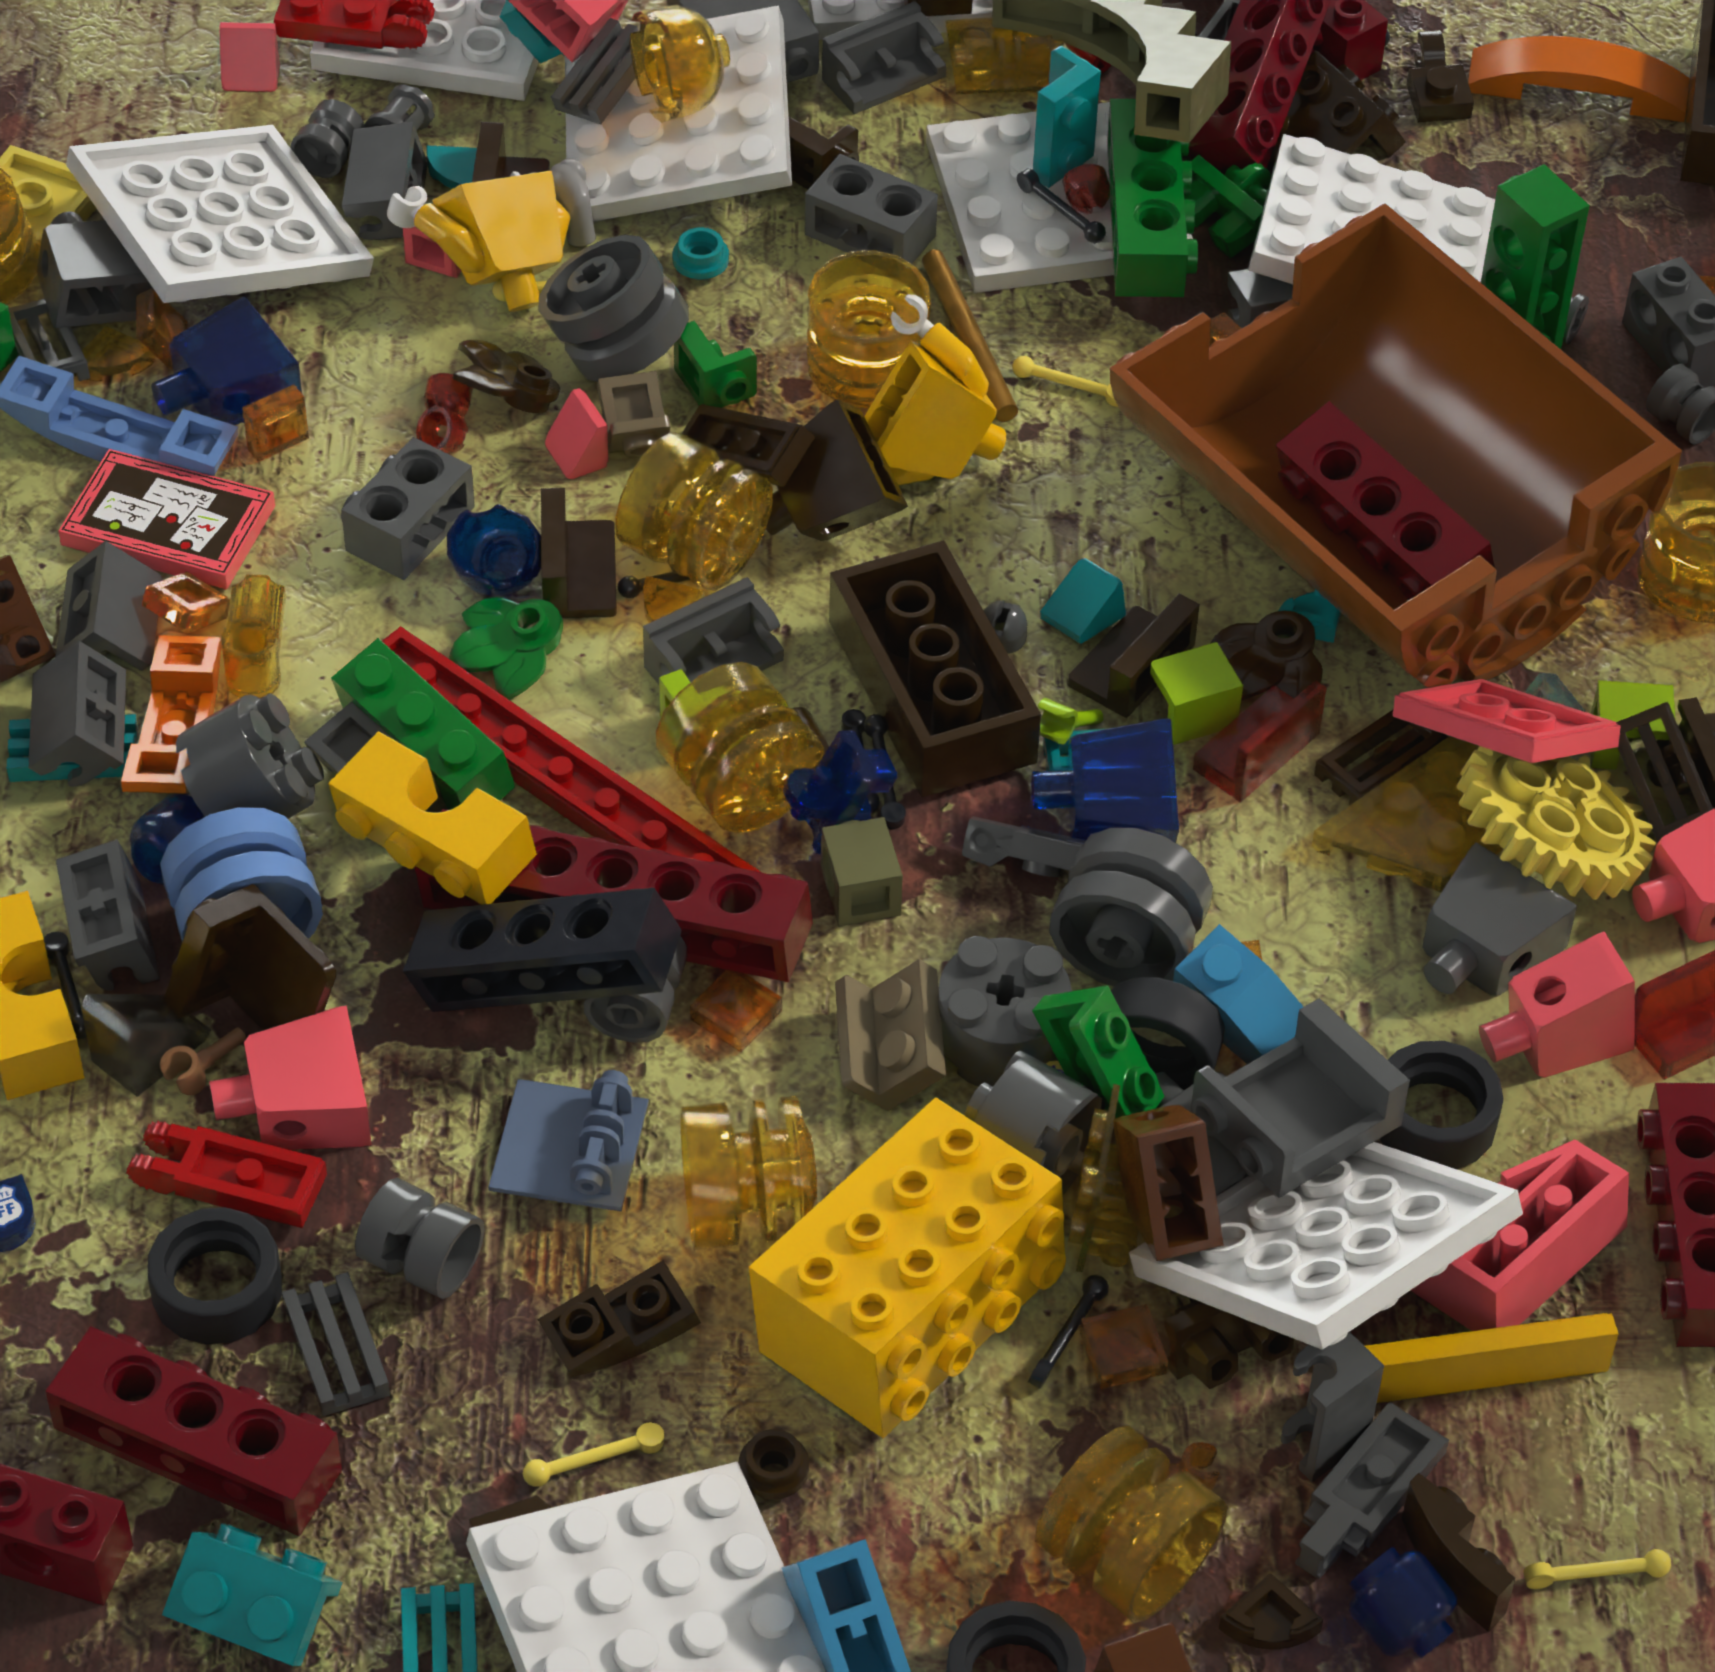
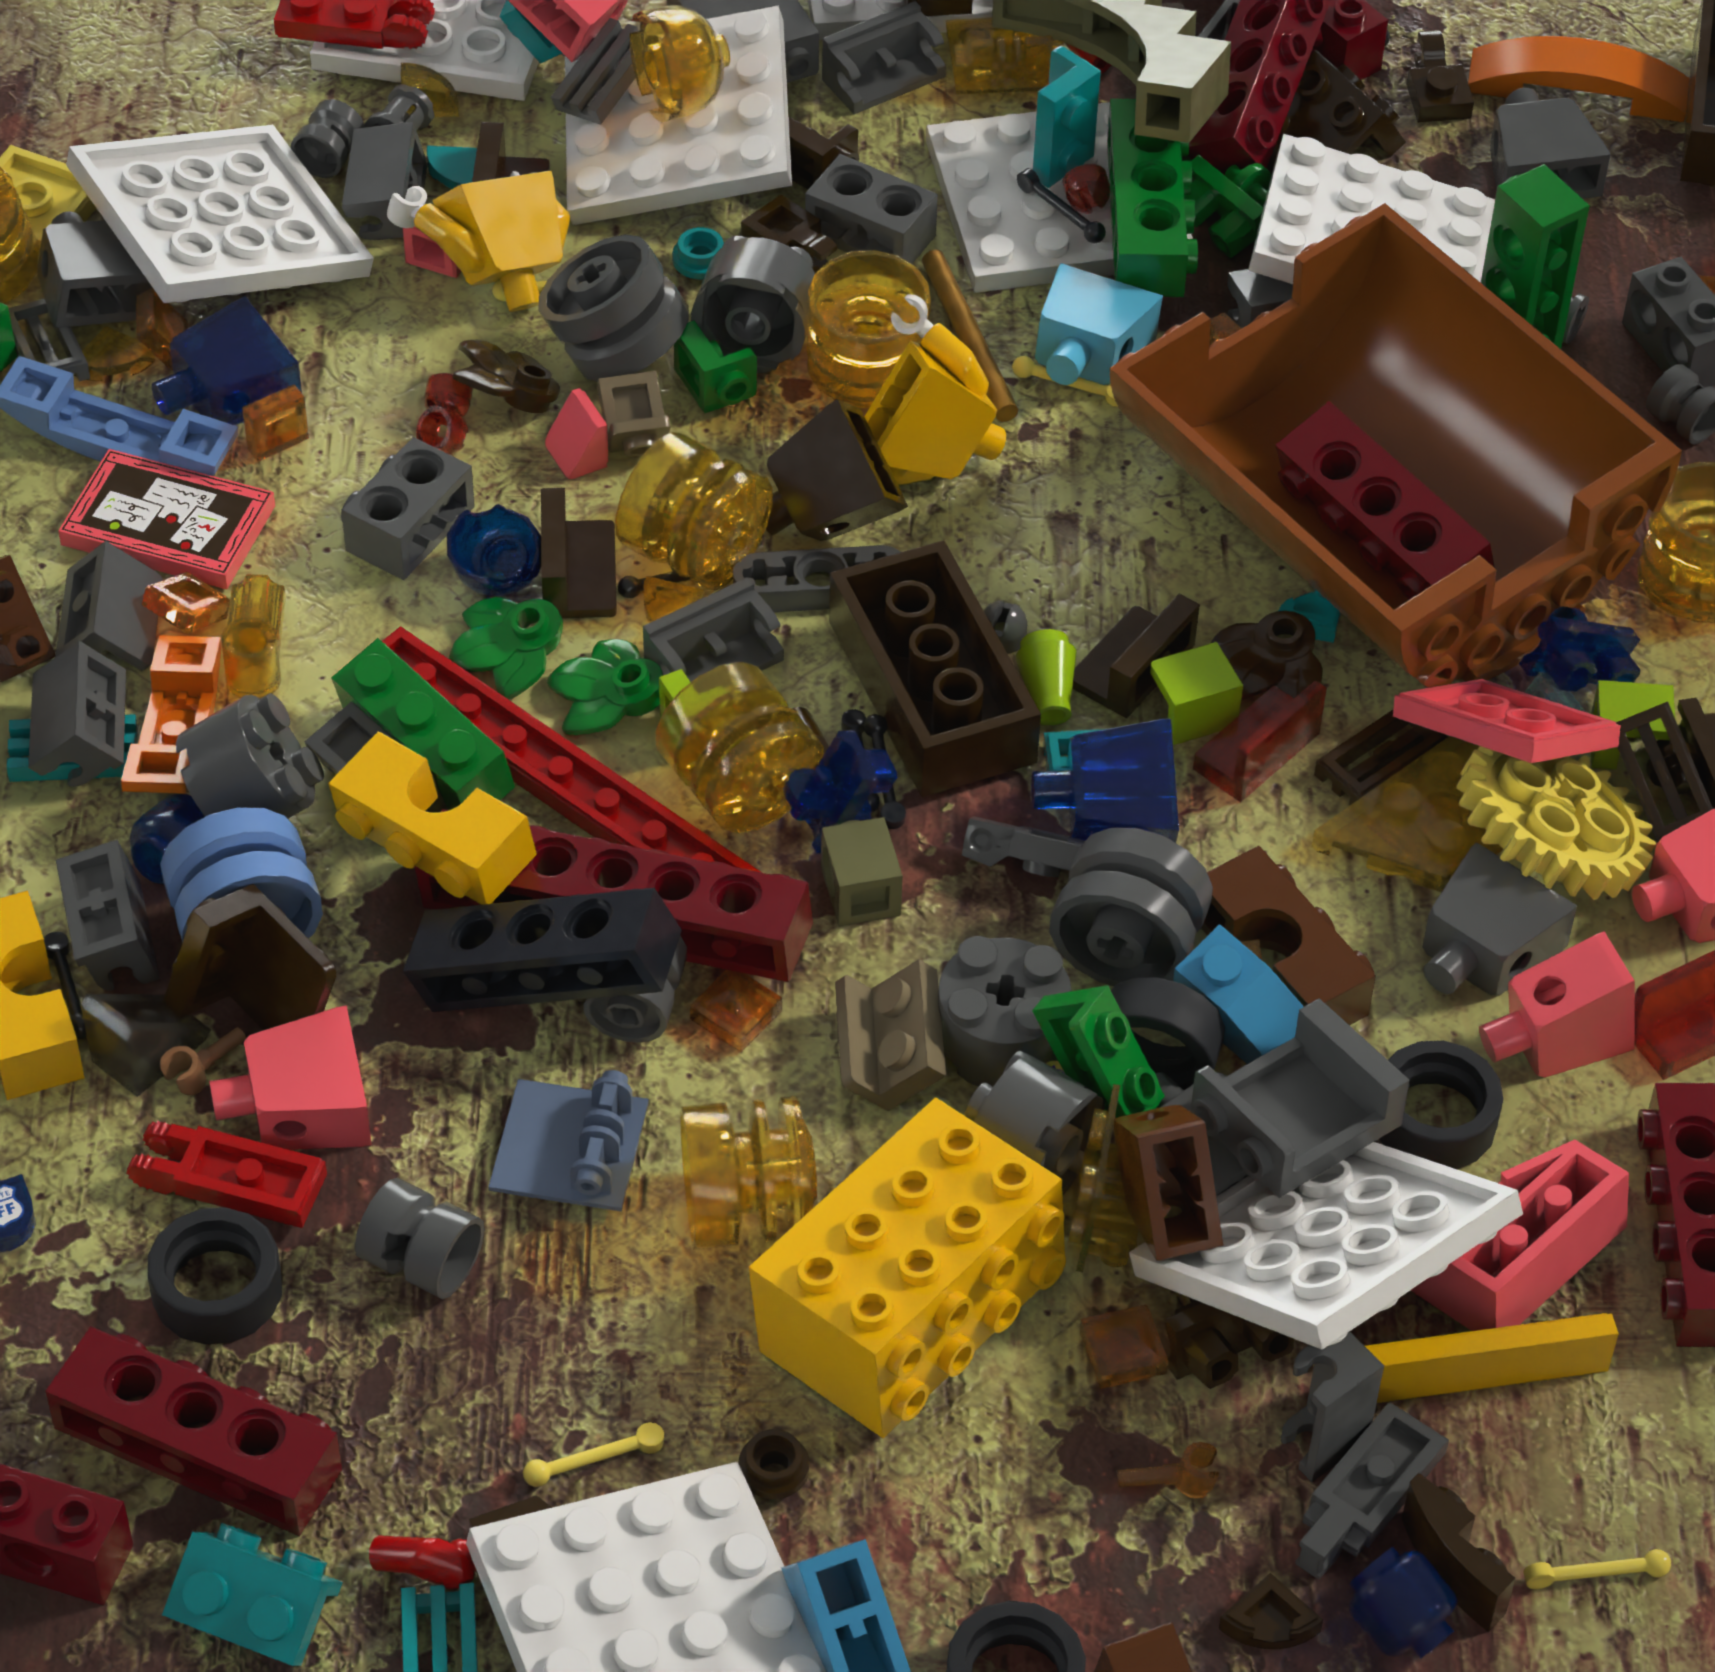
(249, 57): coral slope -> none
(321, 1299): dark grey tile -> none
(424, 1558): none -> red arm
(435, 86): none -> clear yellow tile
(574, 197): light grey arm -> none
(606, 686): none -> green plate
(626, 1322): dark brown slope -> none
(752, 440): dark brown tile -> none
(756, 299): none -> dark grey brick
(792, 226): none -> dark brown plate
(801, 596): none -> dark grey beam
(1047, 670): none -> lime cone
(1060, 721): lime hand -> none
(1085, 602): teal slope -> none
(1092, 325): none -> medium azure torso
(1094, 1289): black hinge -> none
(1131, 1523): clear yellow wheel -> none
(1262, 903): none -> reddish brown arch
(1551, 134): none -> dark grey torso
(1582, 651): none -> clear blue hips

